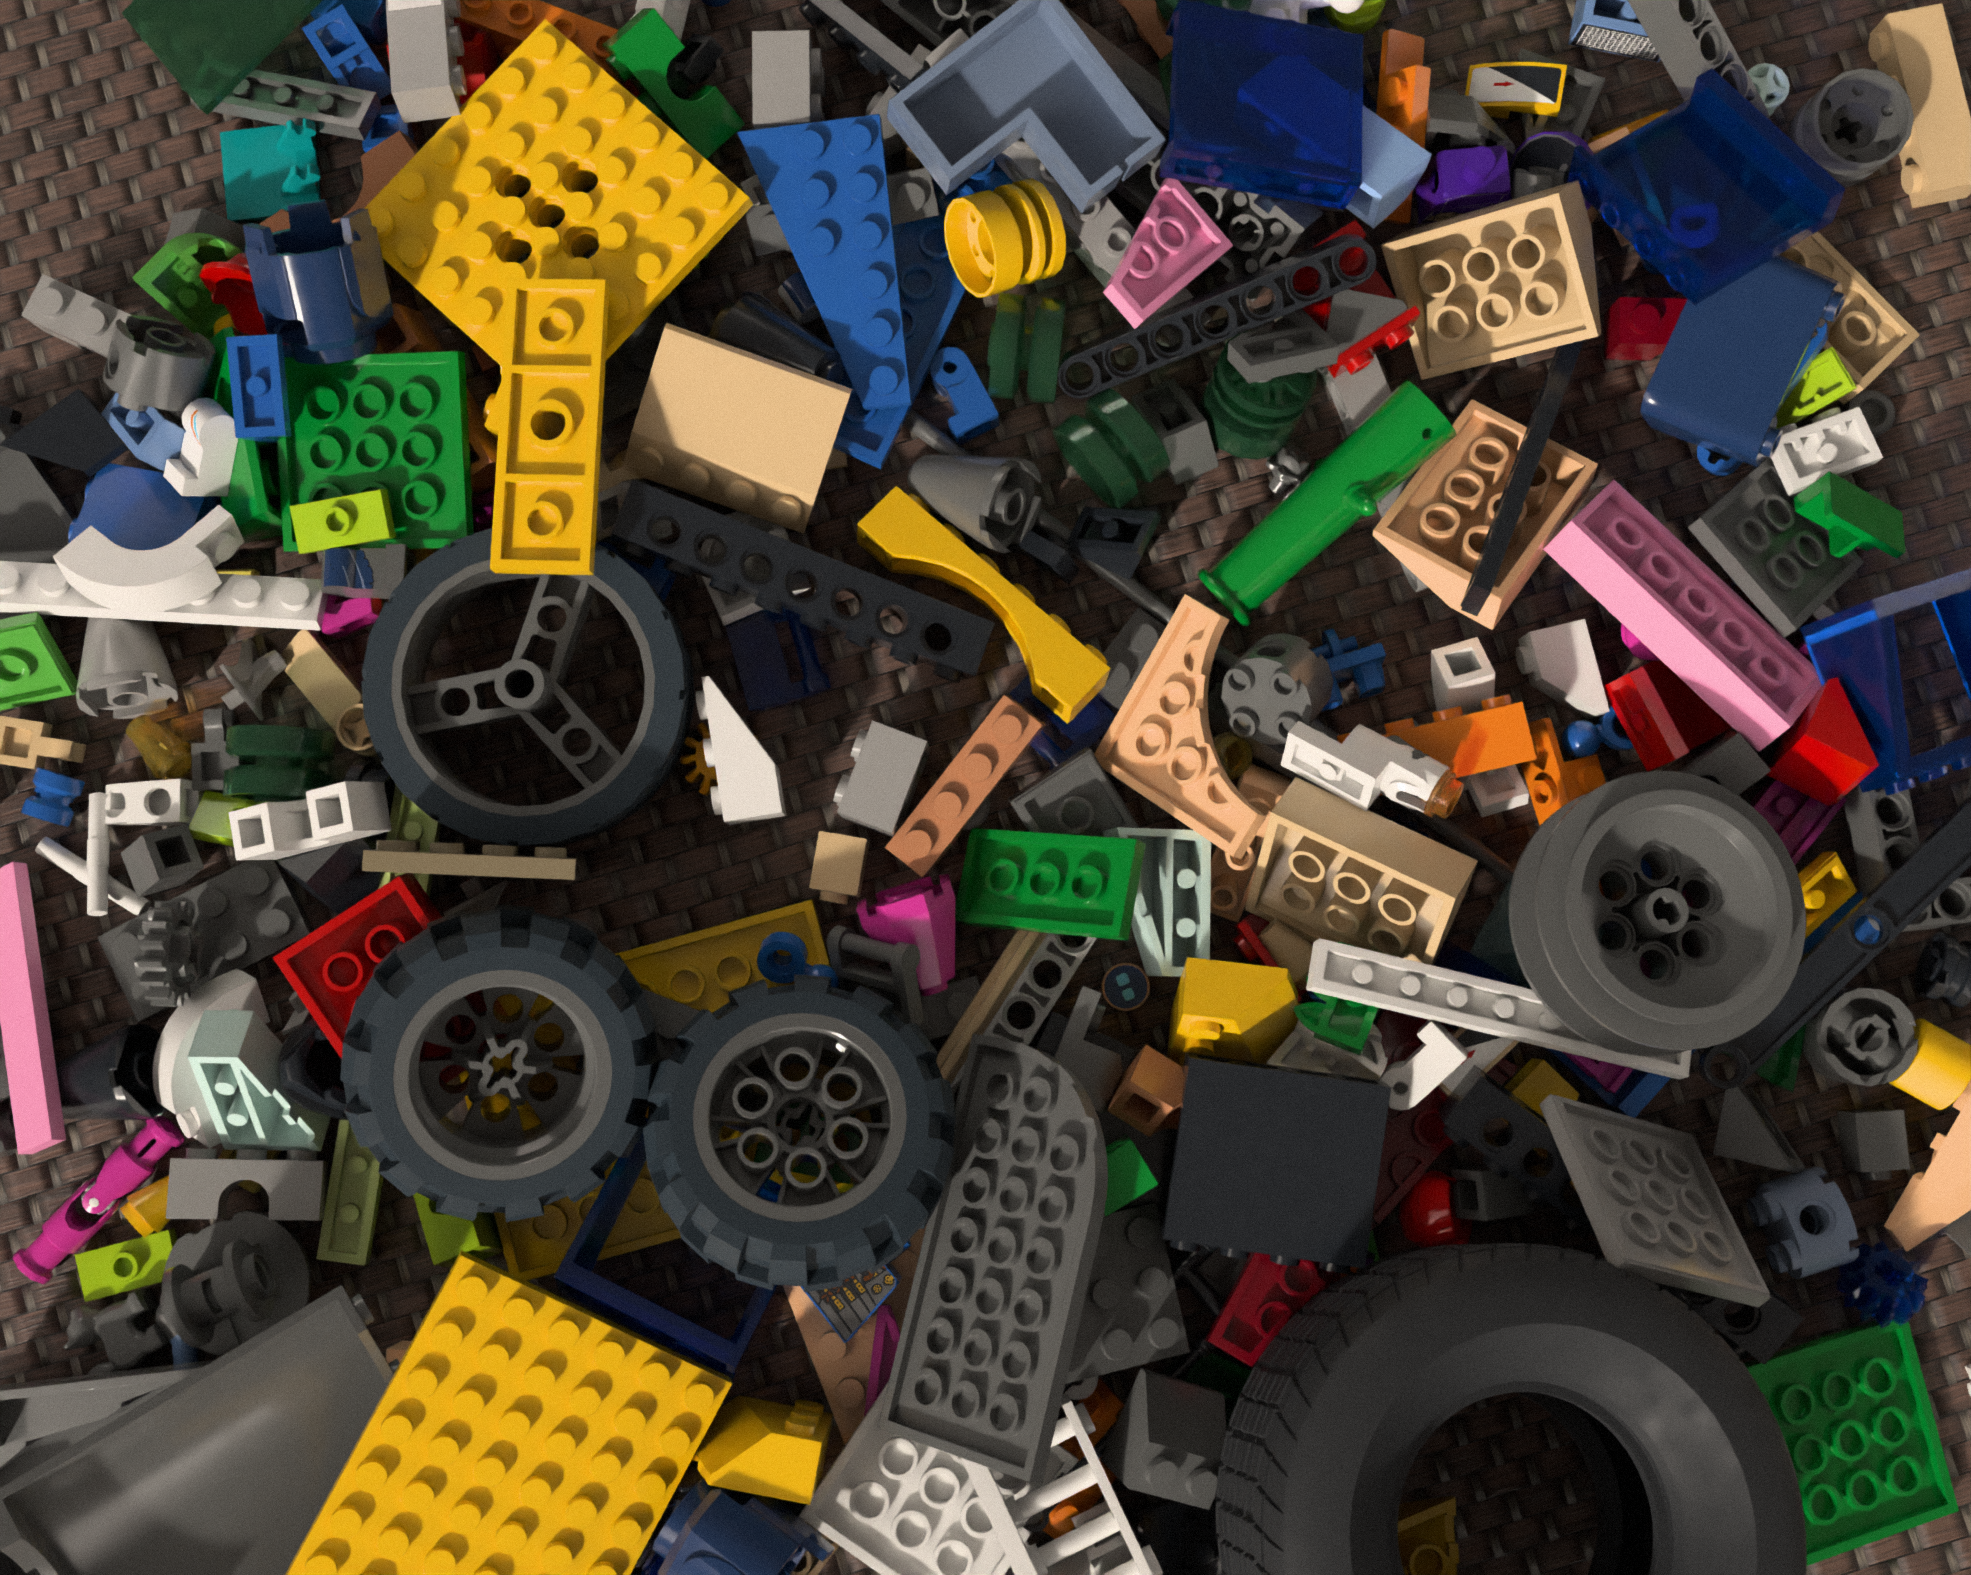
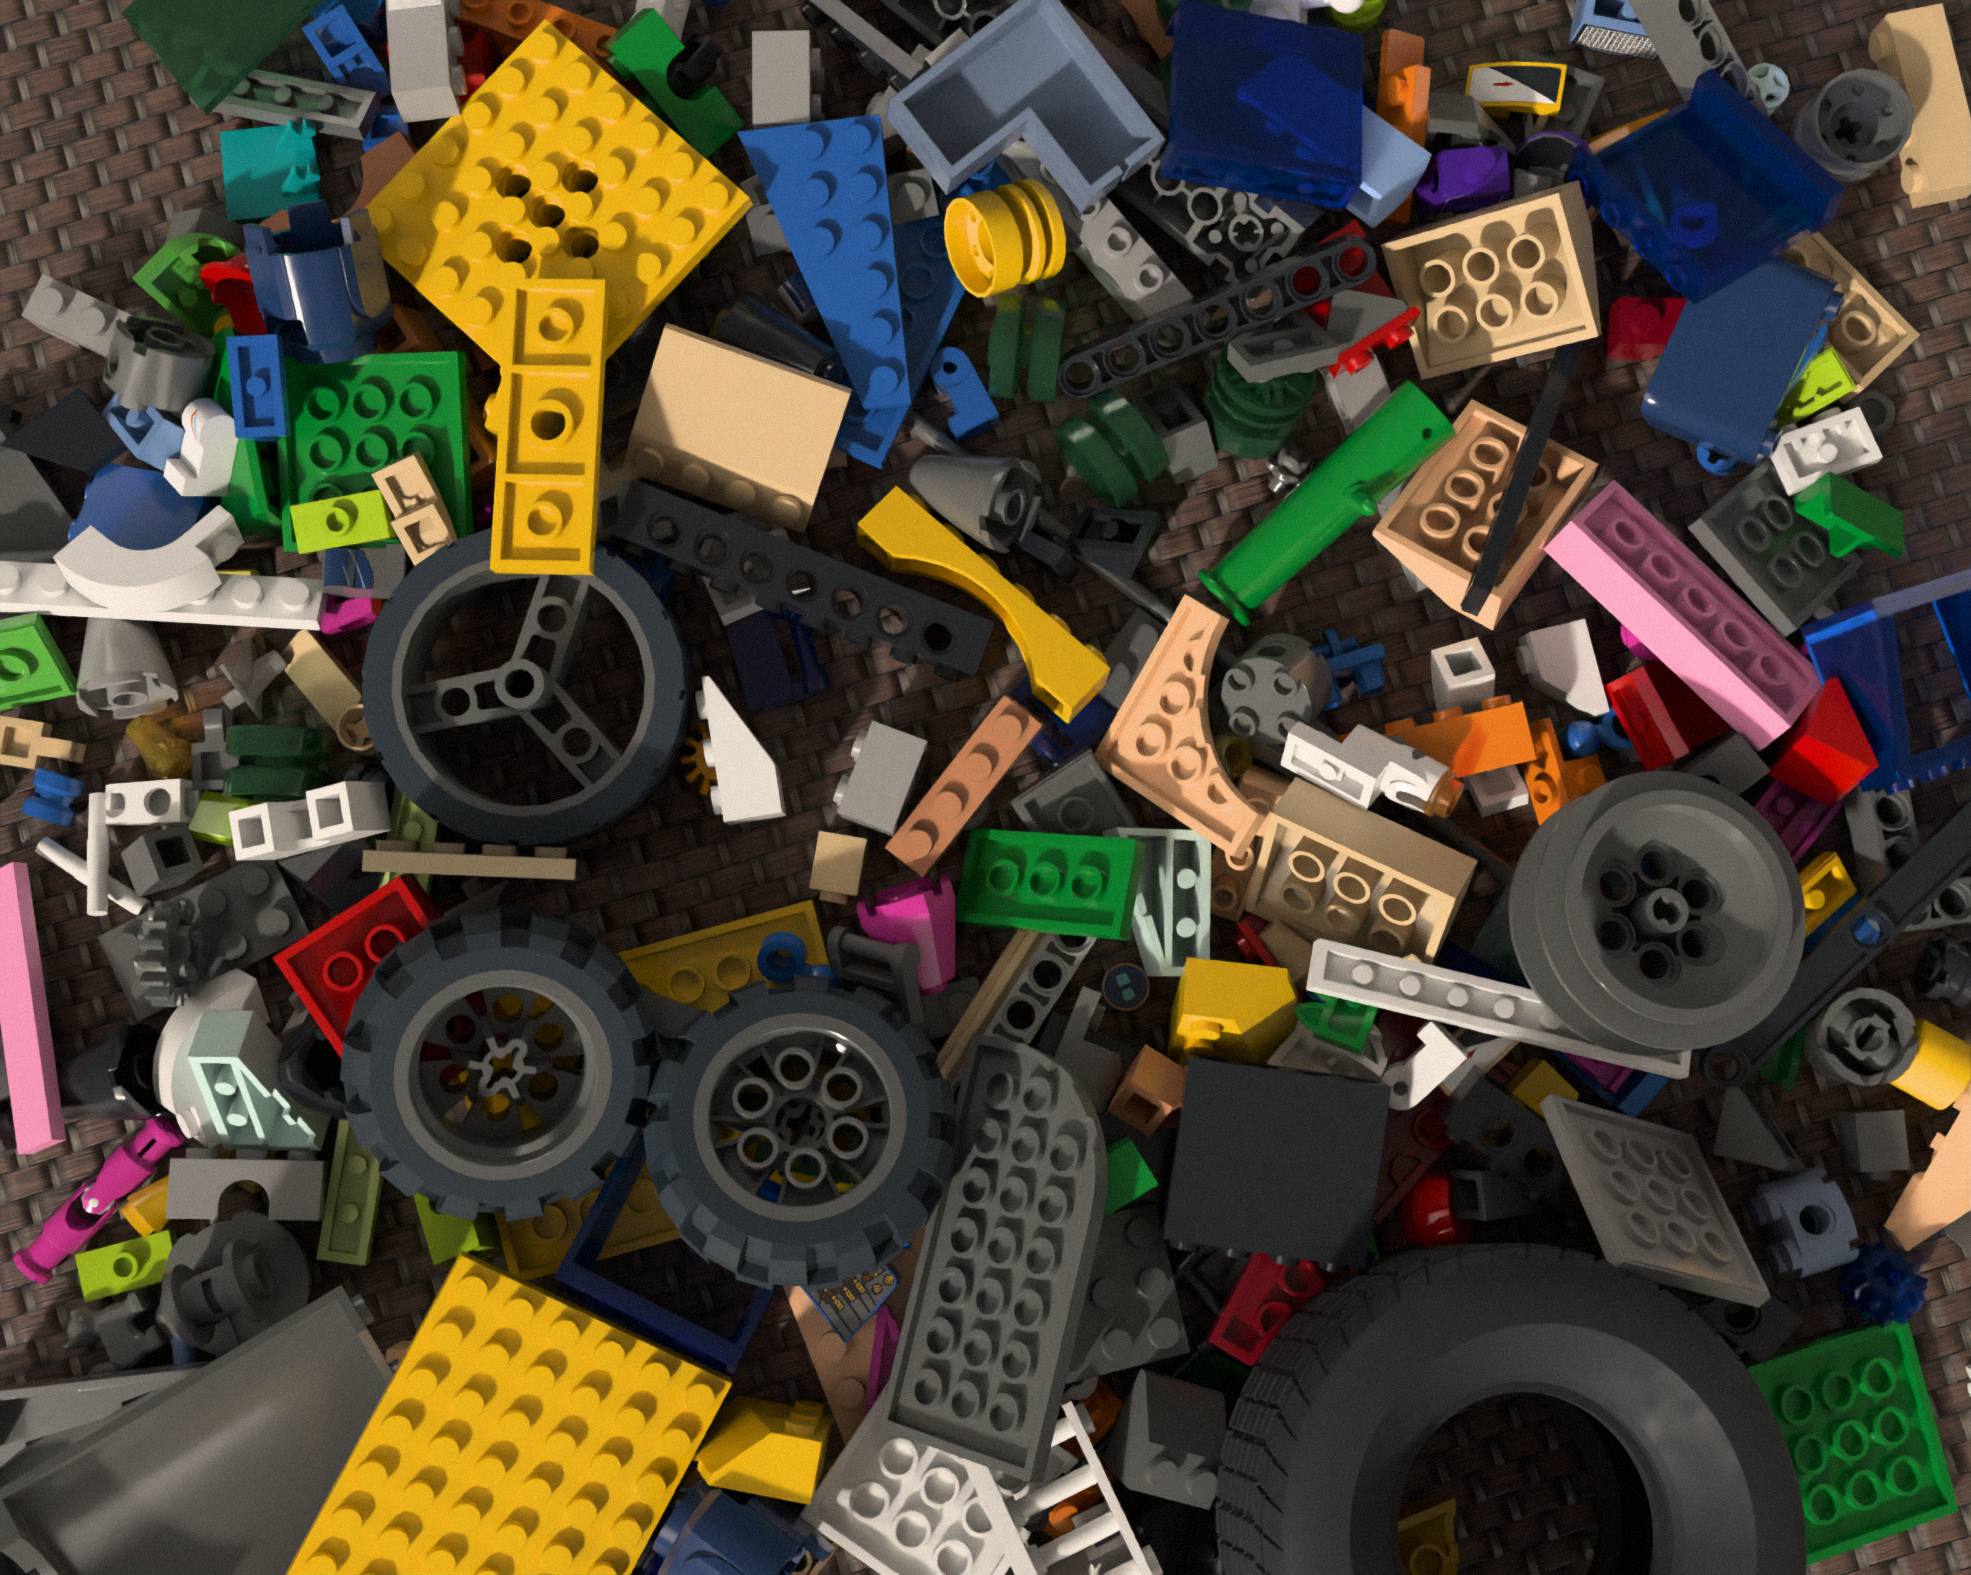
(417, 506): none -> tan slope
(1165, 254): bright pink wing -> none

